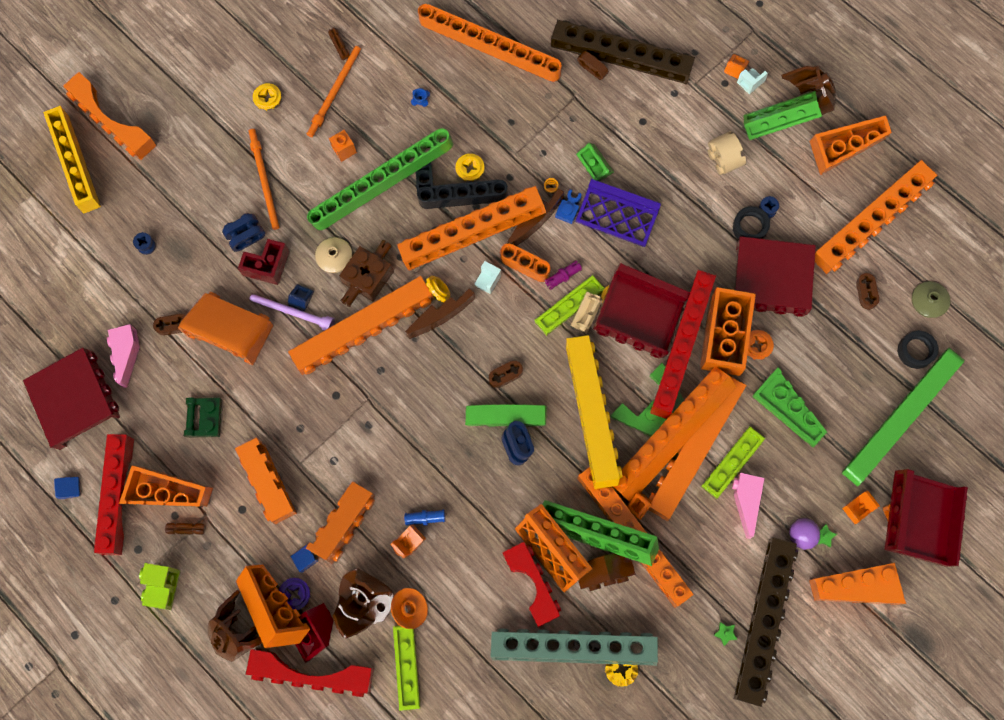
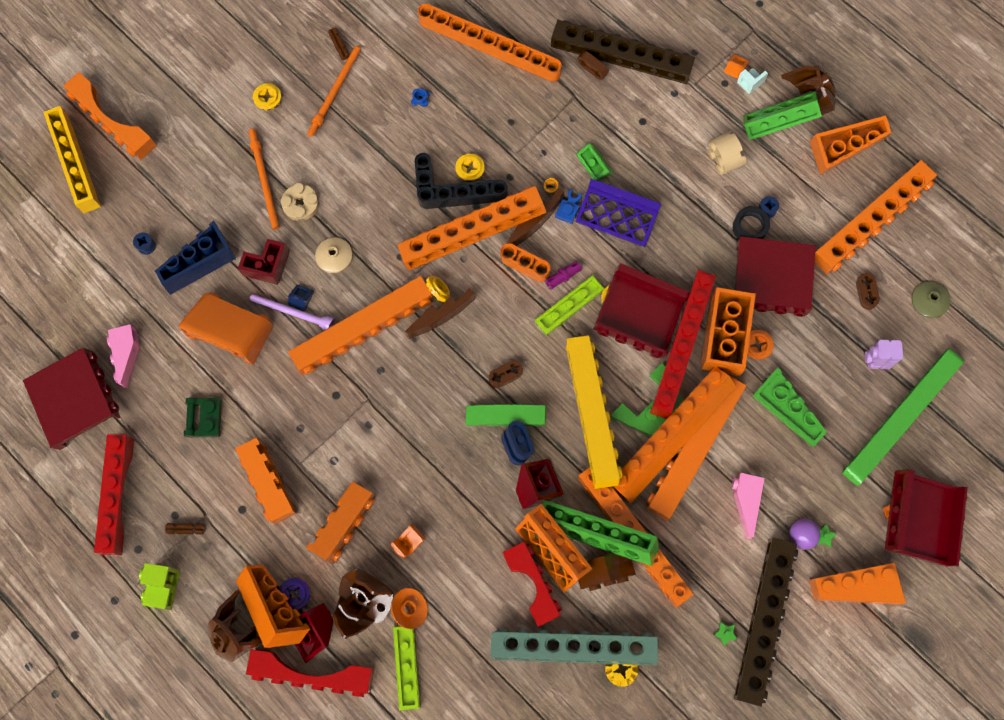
(67, 487): blue slope -> none
(157, 488): orange wedge -> none
(170, 321): reddish brown beam -> none
(195, 260): none -> dark blue wedge
(243, 232): dark blue brick -> none
(296, 193): none -> tan plate
(304, 559): blue slope -> none
(342, 145): orange brick -> none
(356, 276): reddish brown brick -> none
(384, 171): bright green beam -> none
(425, 517): blue pin -> none
(488, 278): light aqua panel -> none
(537, 483): none -> dark red slope
(586, 312): tan hinge -> none
(639, 505): orange slope -> none
(733, 462): lime tile -> none
(861, 507): orange bracket -> none
(884, 354): none -> lavender brick
(929, 341): black tyre -> none

